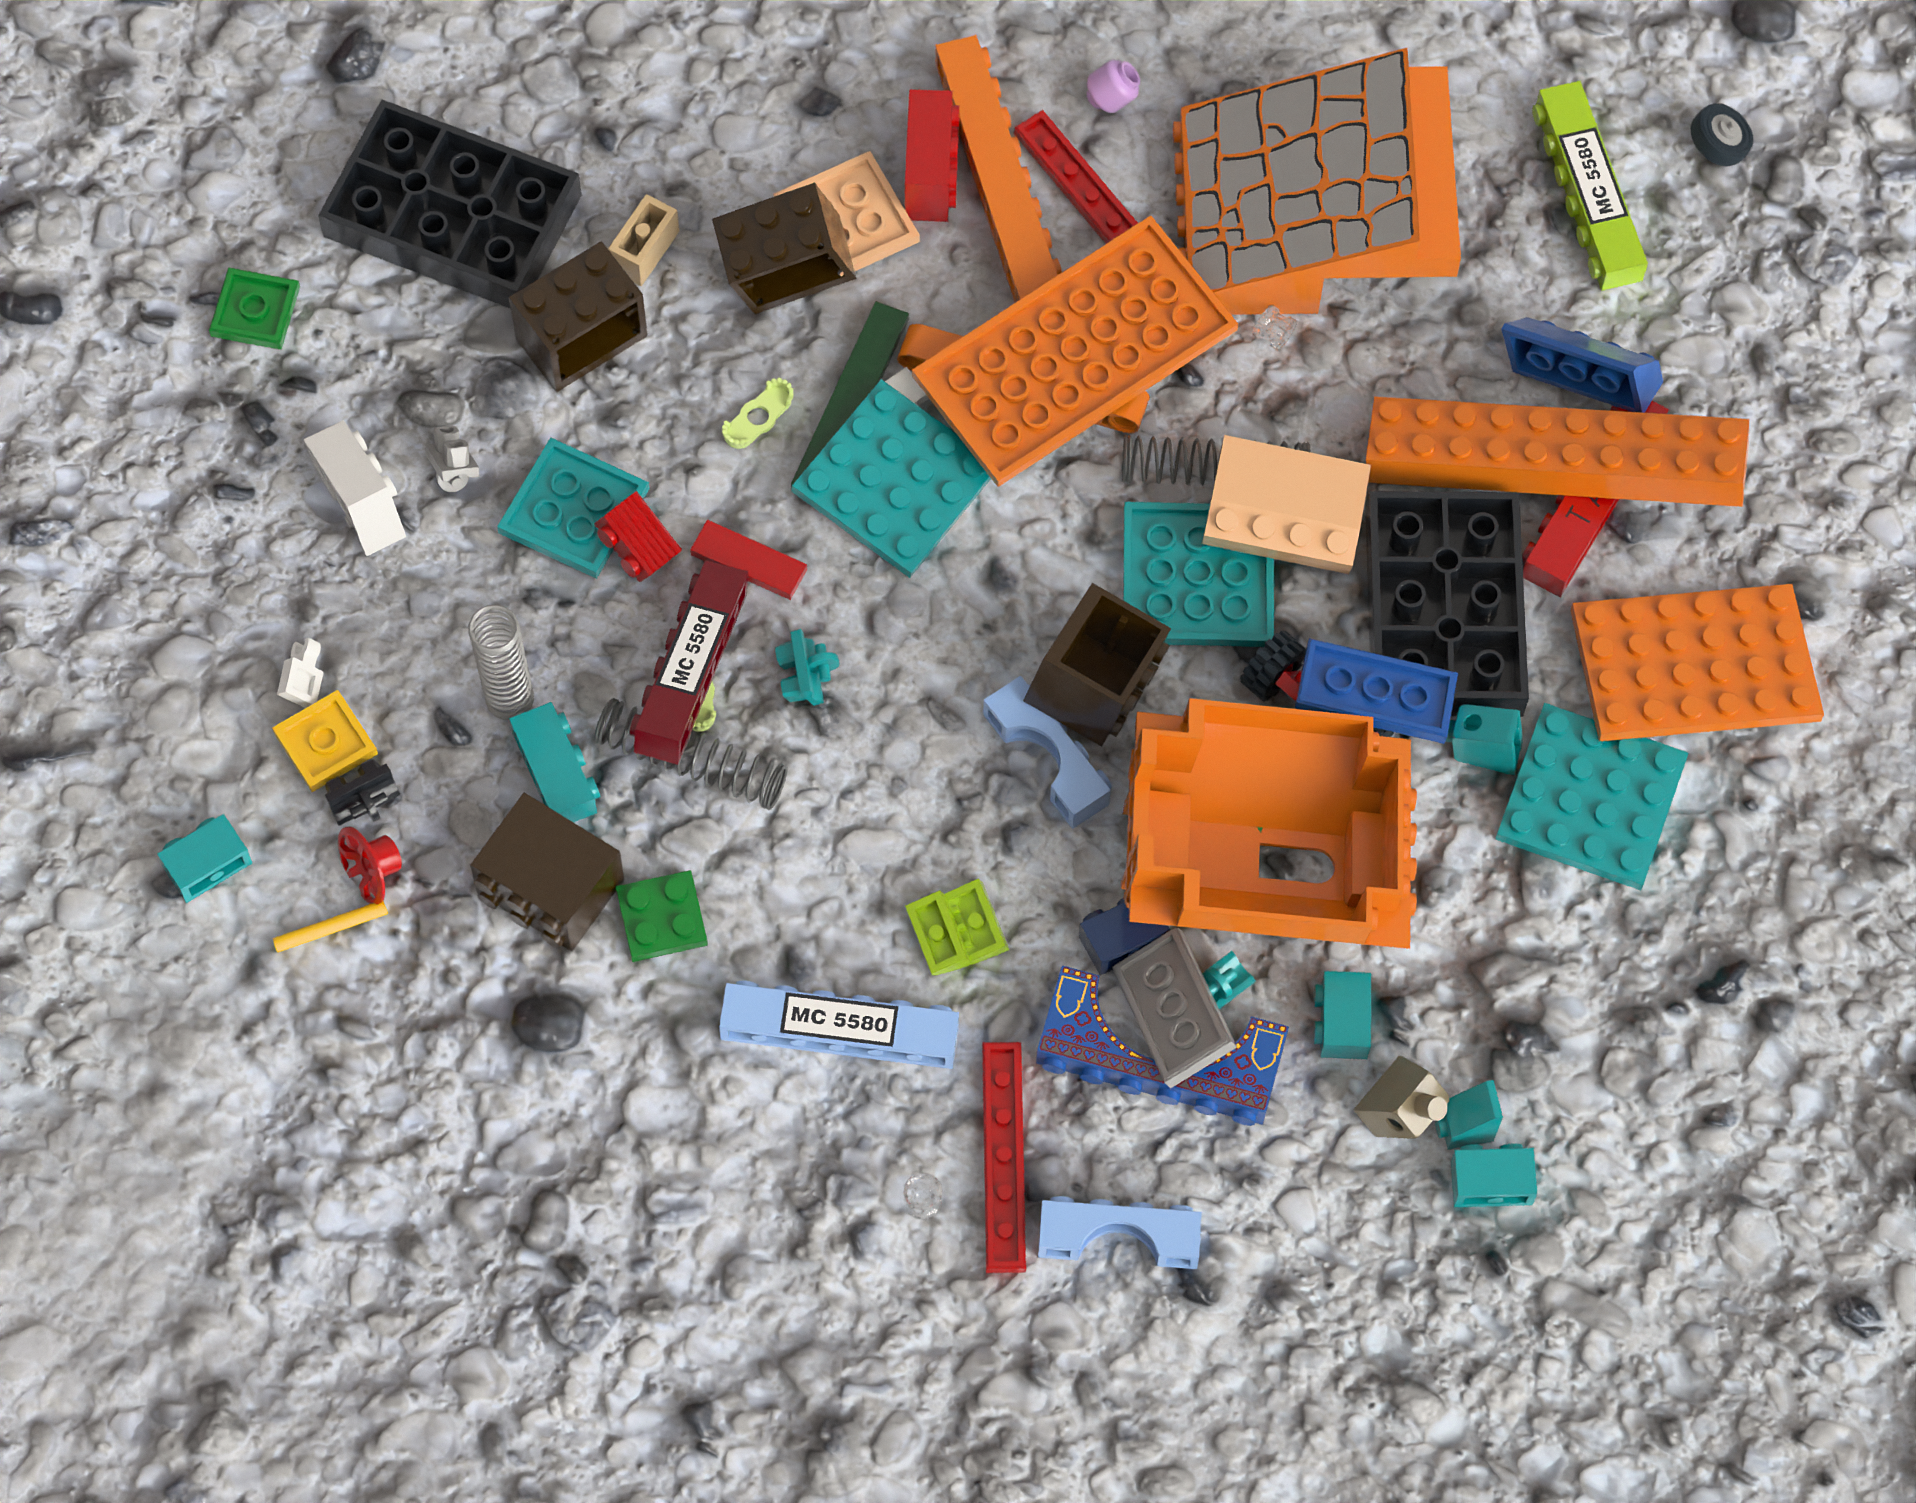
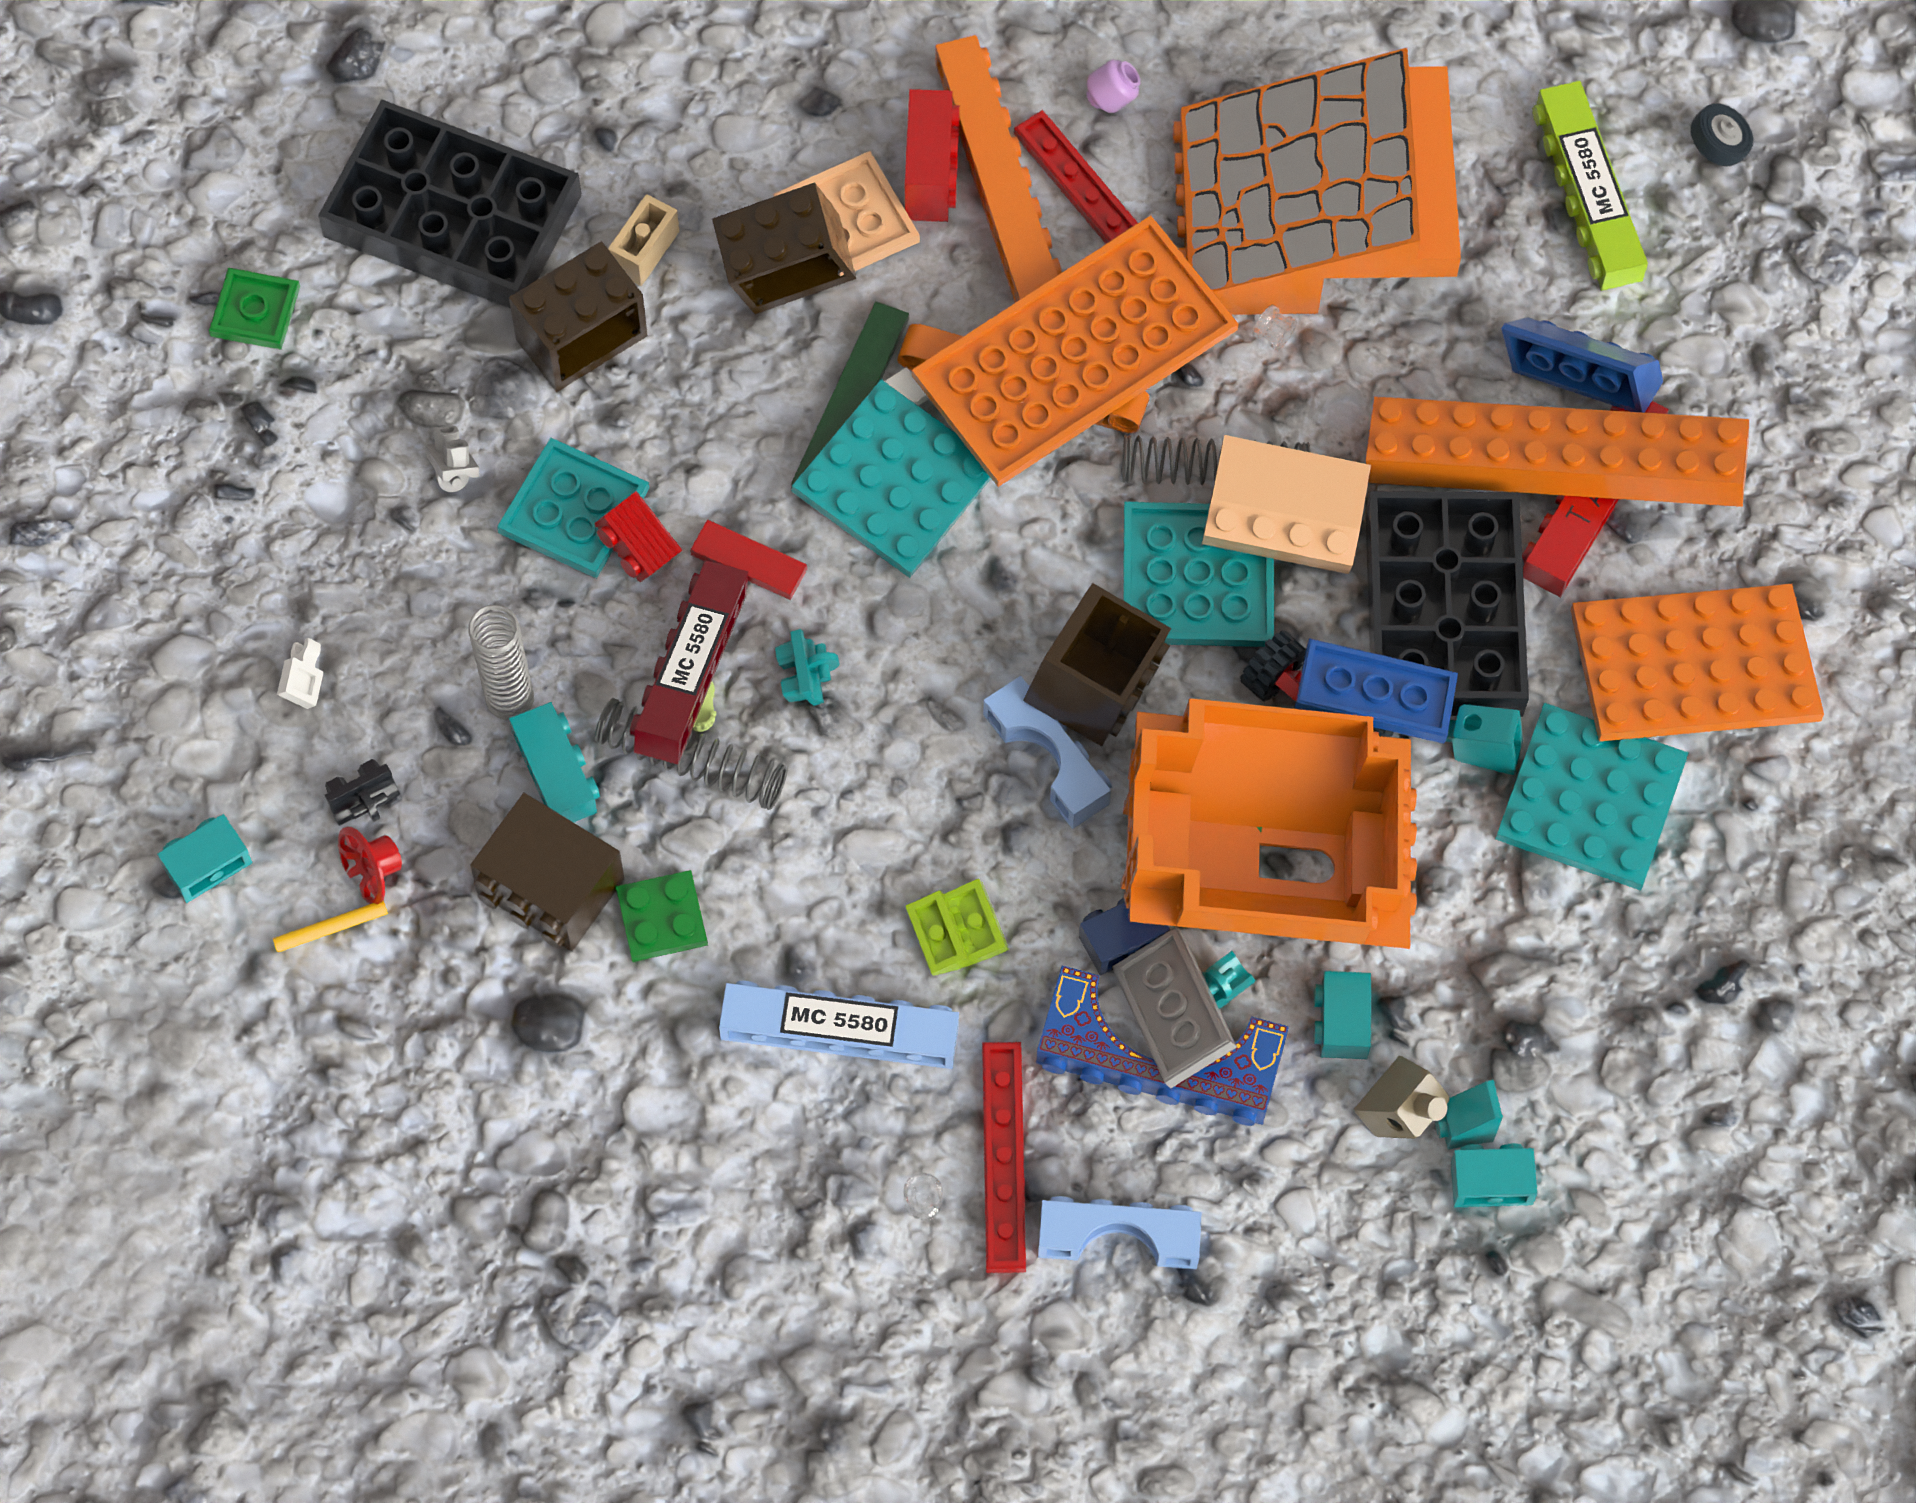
(325, 740): yellow plate -> none
(357, 485): white wedge -> none
(774, 399): yellowish green piece -> none

